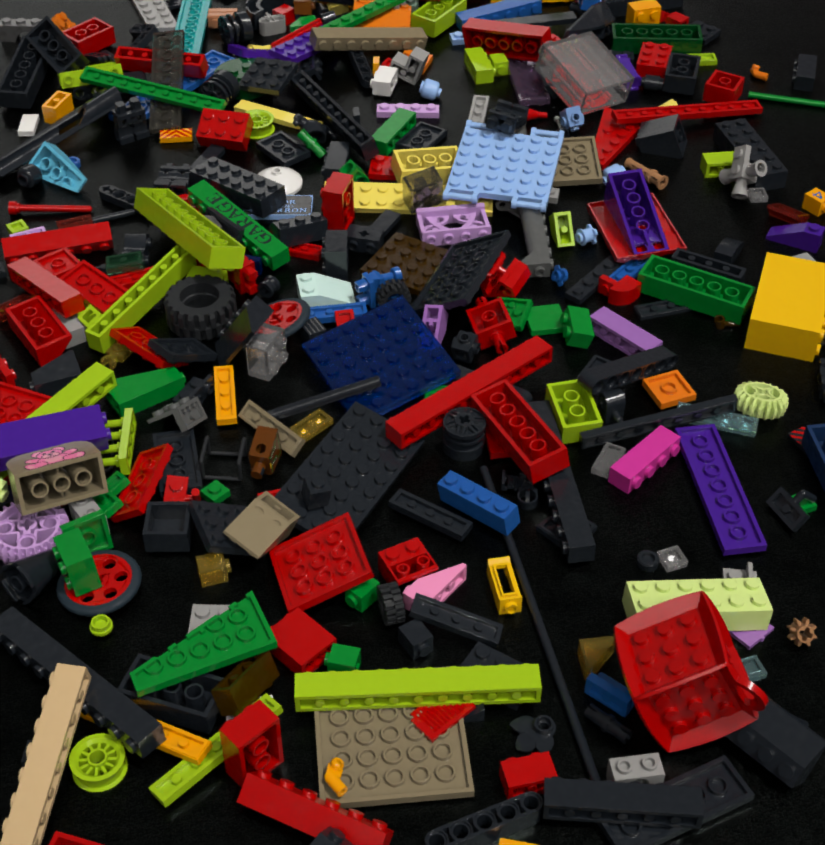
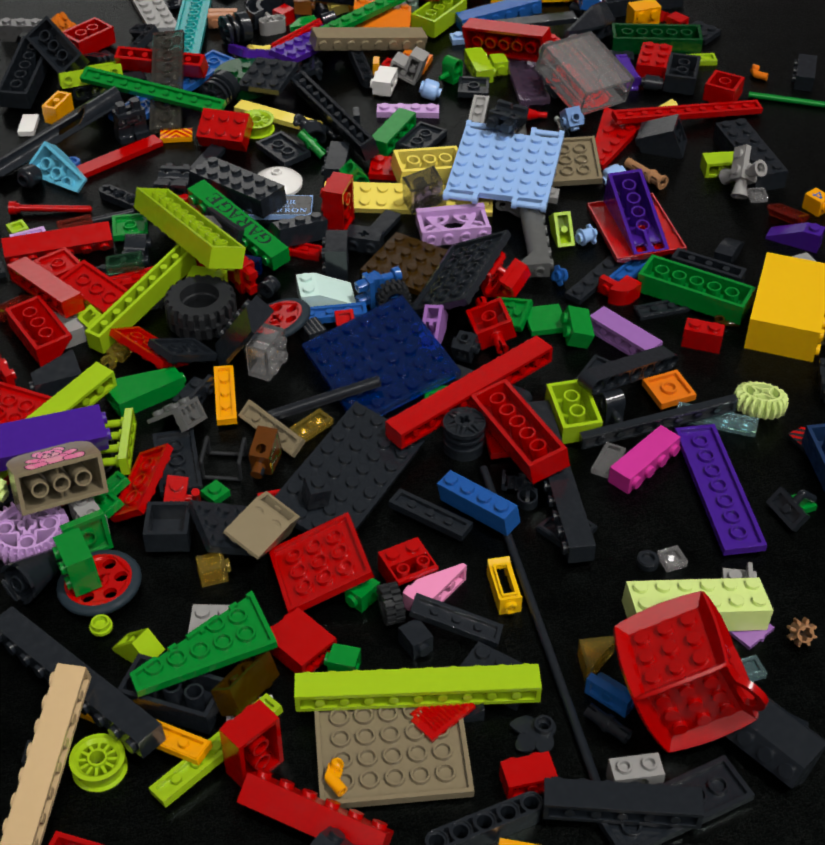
(120, 156): none -> red tile
(128, 224): none -> green plate
(138, 642): none -> lime slope
(451, 69): none -> green piece
(470, 86): none -> black plate
(703, 335): none -> red slope

